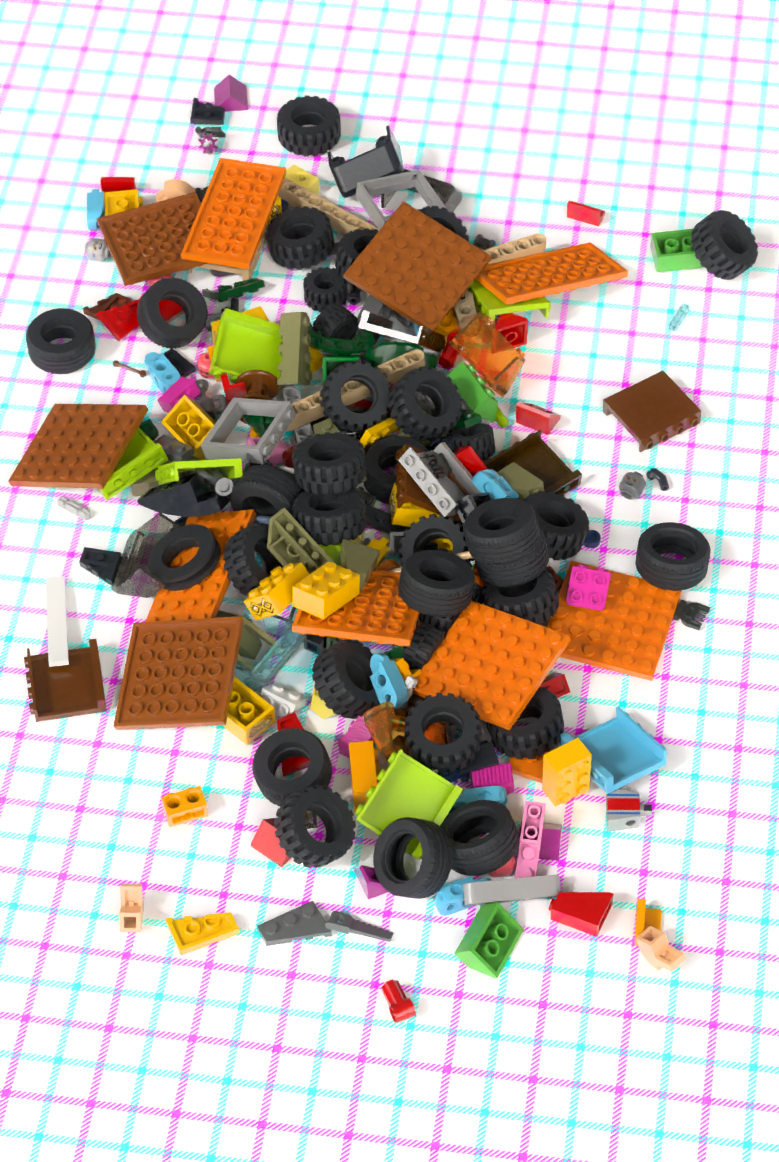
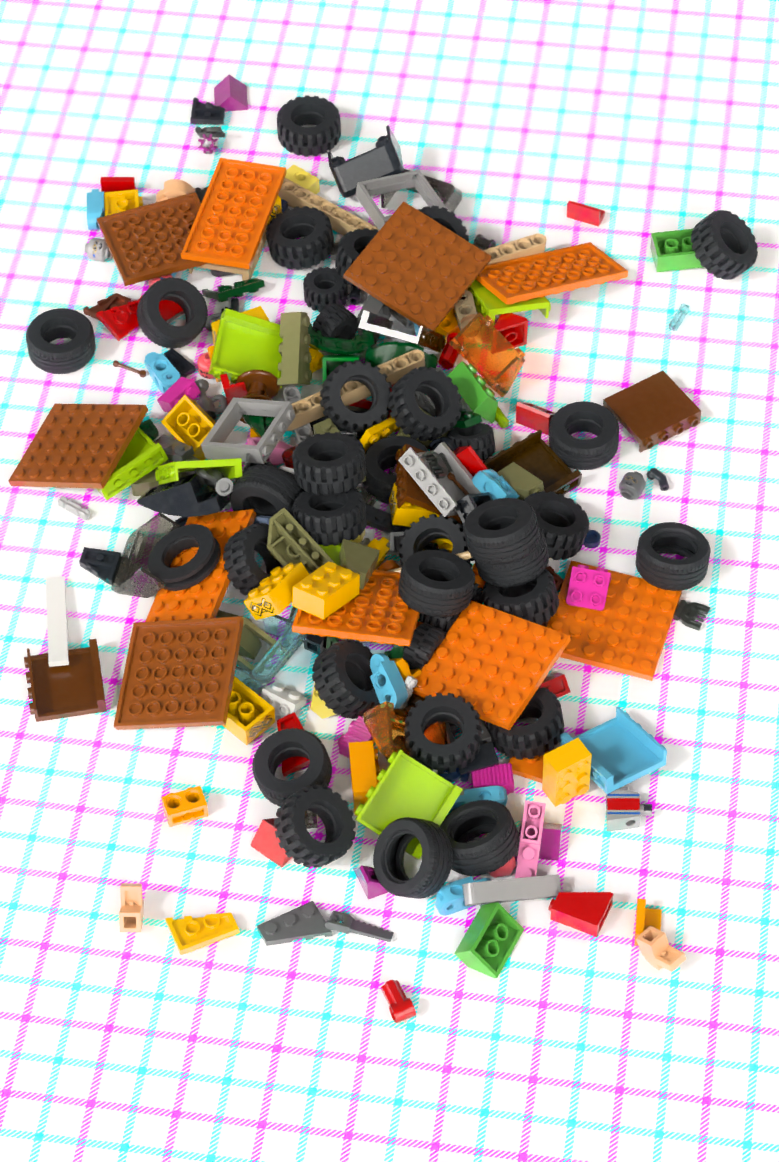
(584, 417): none -> black tyre

